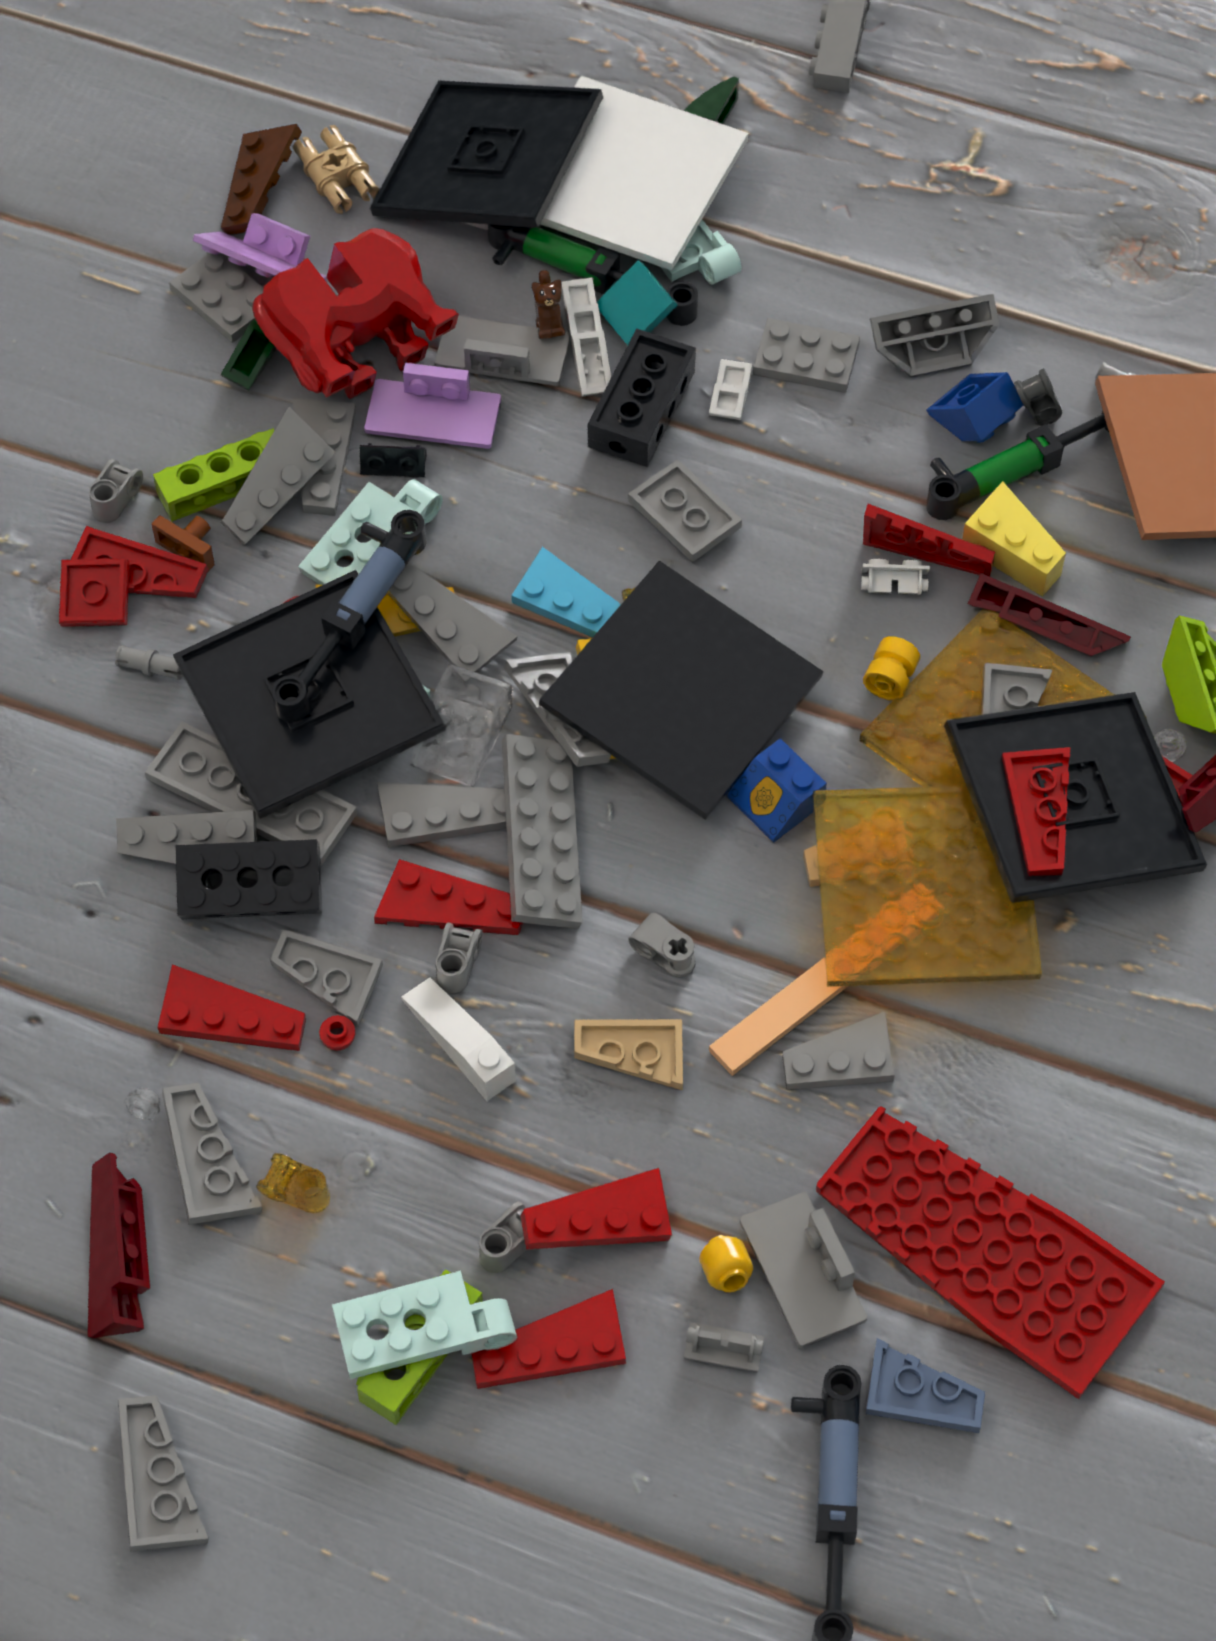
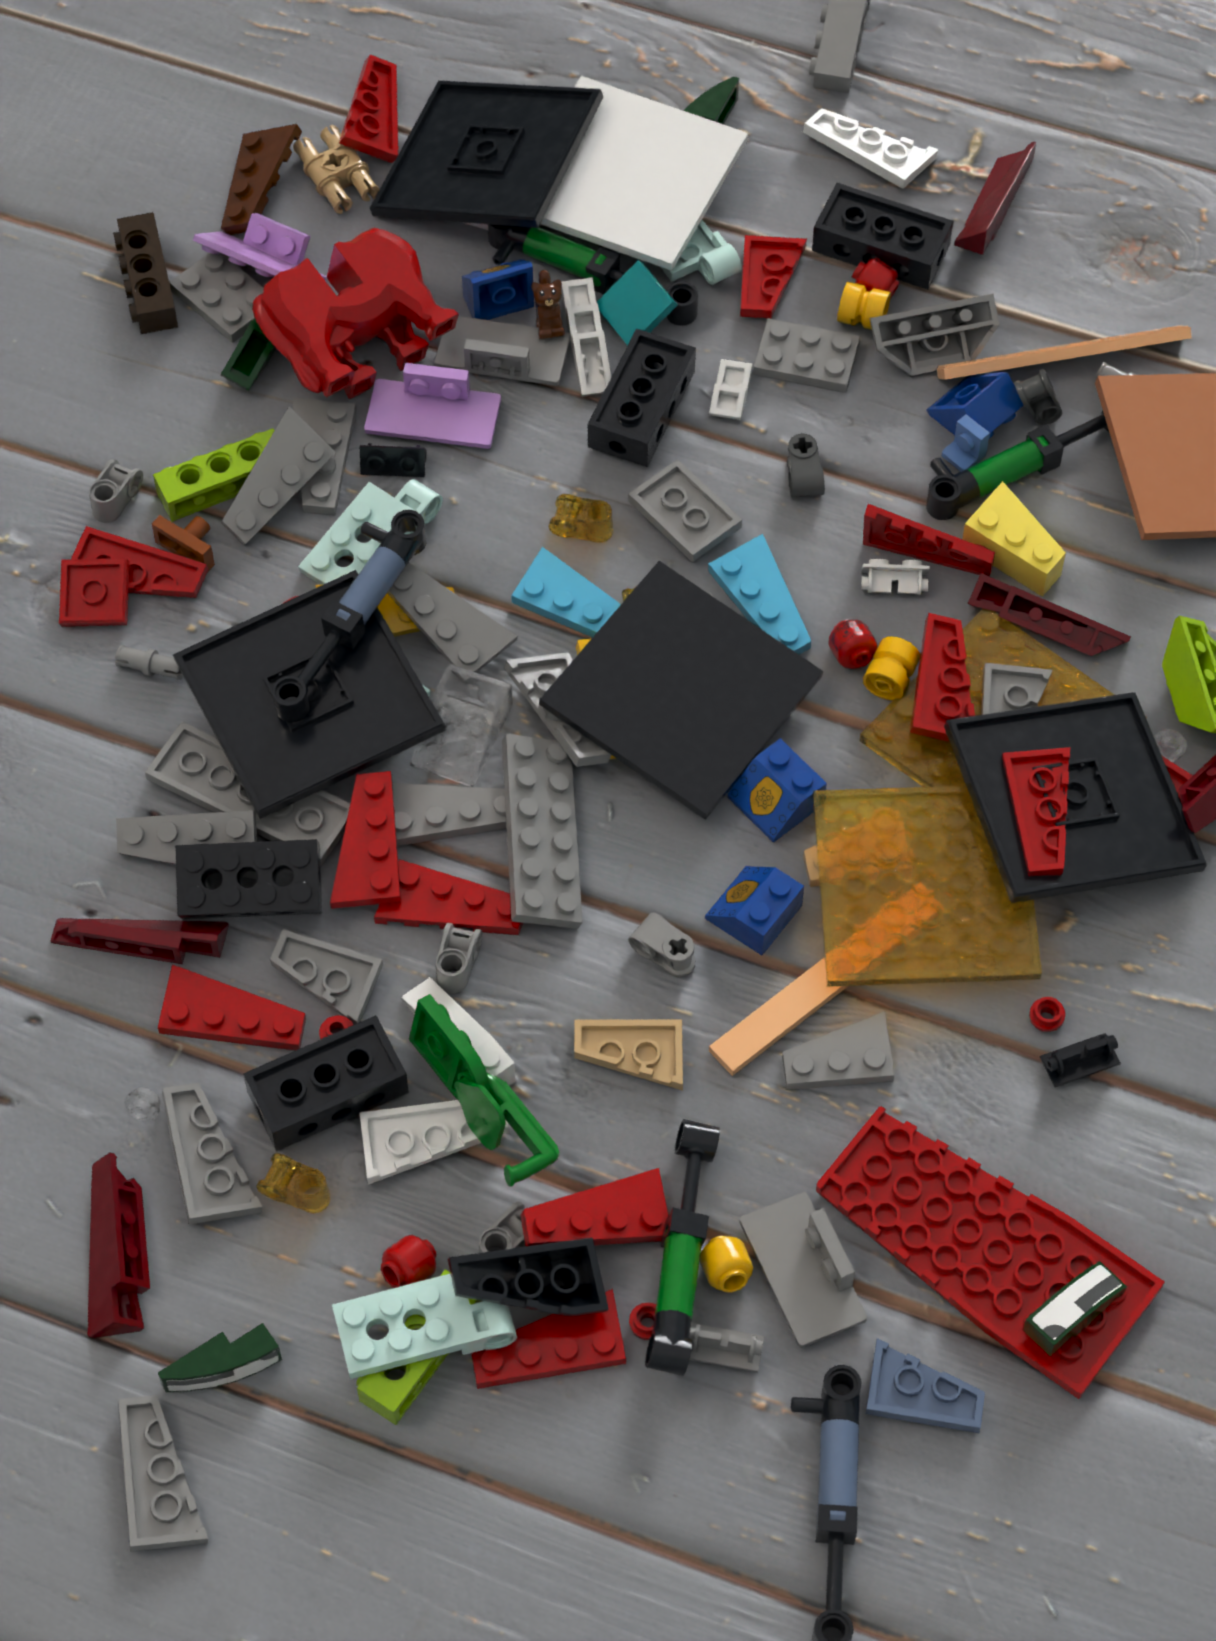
(143, 938): none -> dark red wedge
(147, 273): none -> dark brown brick
(222, 1362): none -> dark green slope
(324, 1061): none -> black brick
(368, 853): none -> red wing
(373, 111): none -> red wing
(408, 1261): none -> red head
(413, 1136): none -> white wing
(483, 1097): none -> green plate
(499, 290): none -> blue slope
(542, 1278): none -> black wedge
(583, 519): none -> clear yellow piece
(642, 1311): none -> red plate
(682, 1242): none -> black piece
(757, 906): none -> blue slope
(760, 593): none -> medium azure wing
(767, 271): none -> red wing
(804, 467): none -> dark grey piece
(852, 644): none -> red head
(860, 305): none -> yellow wheel
(867, 226): none -> black brick
(870, 148): none -> white wing
(876, 275): none -> red head
(941, 679): none -> red wing
(968, 445): none -> medium blue bracket
(995, 200): none -> dark red wedge
(1051, 1006): none -> red plate
(1063, 352): none -> light nougat tile
(1073, 1307): none -> slope
(1081, 1059): none -> black hinge

